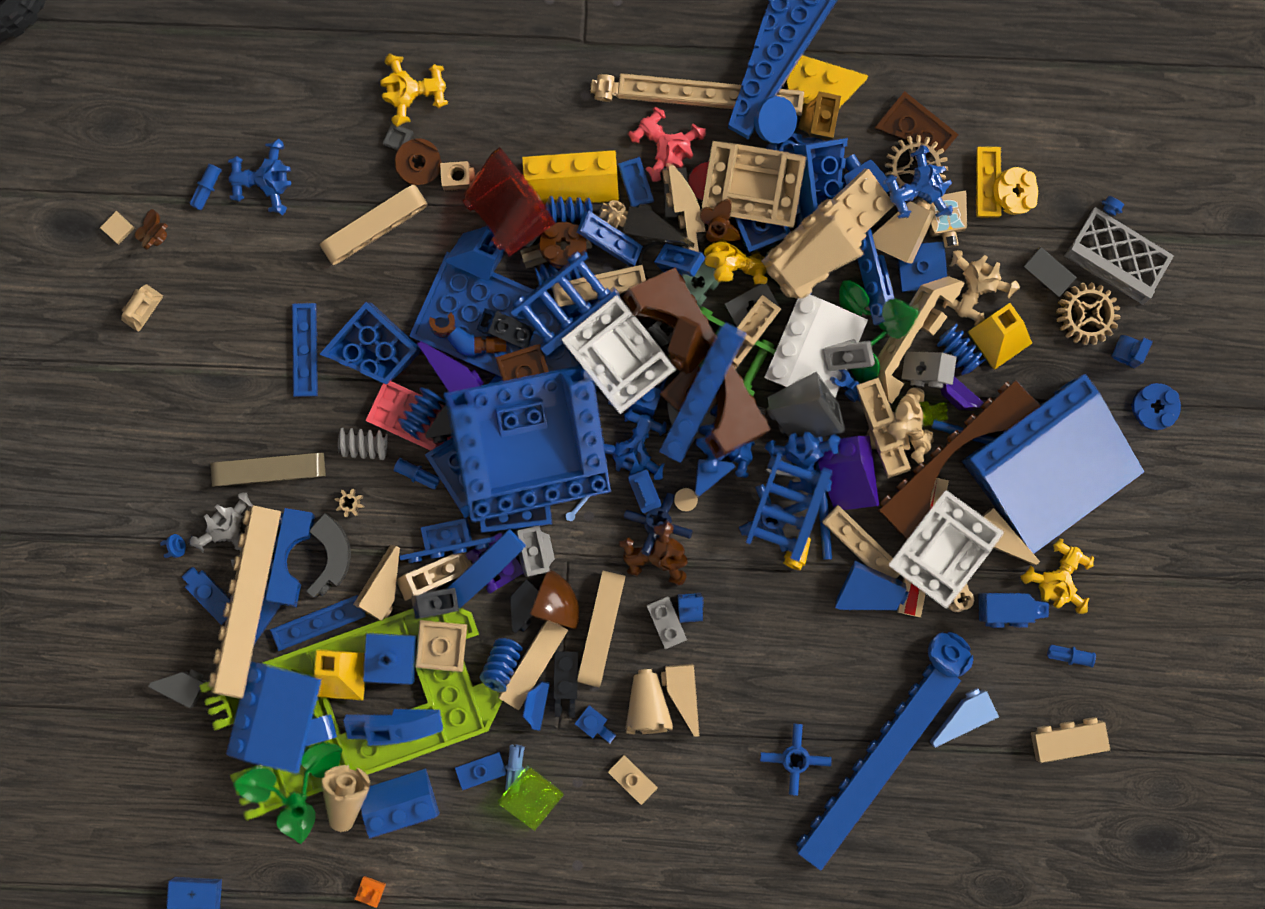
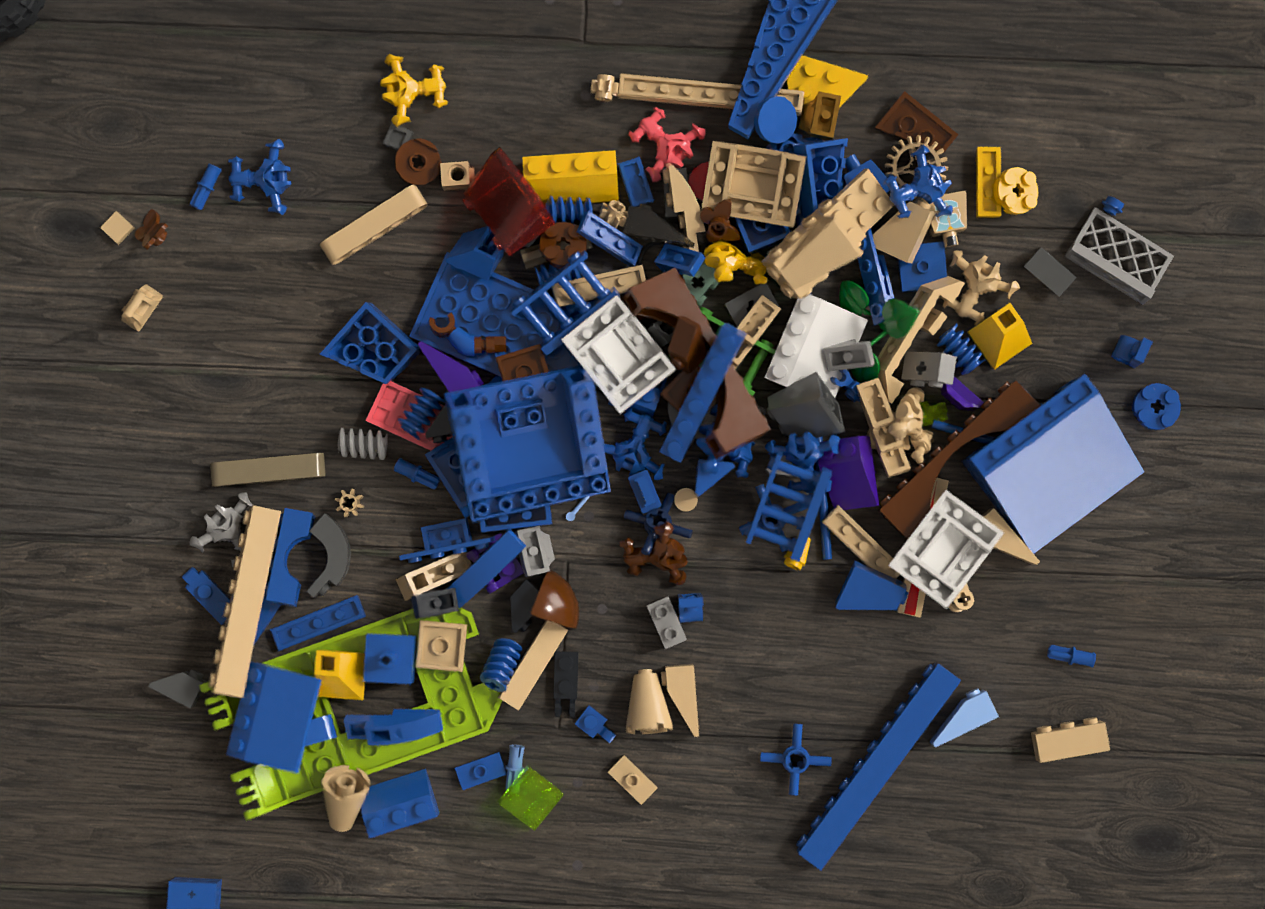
(175, 545): blue plate -> none
(298, 816): green plant -> none
(304, 350): blue tile -> none
(370, 891): orange tile -> none
(380, 589): tan slope -> none
(505, 328): black bracket -> none
(536, 704): blue slope -> none
(601, 629): tan beam -> none
(950, 654): blue tile -> none
(1010, 608): blue hinge -> none
(1058, 584): yellow piece -> none
(1095, 320): tan gear -> none

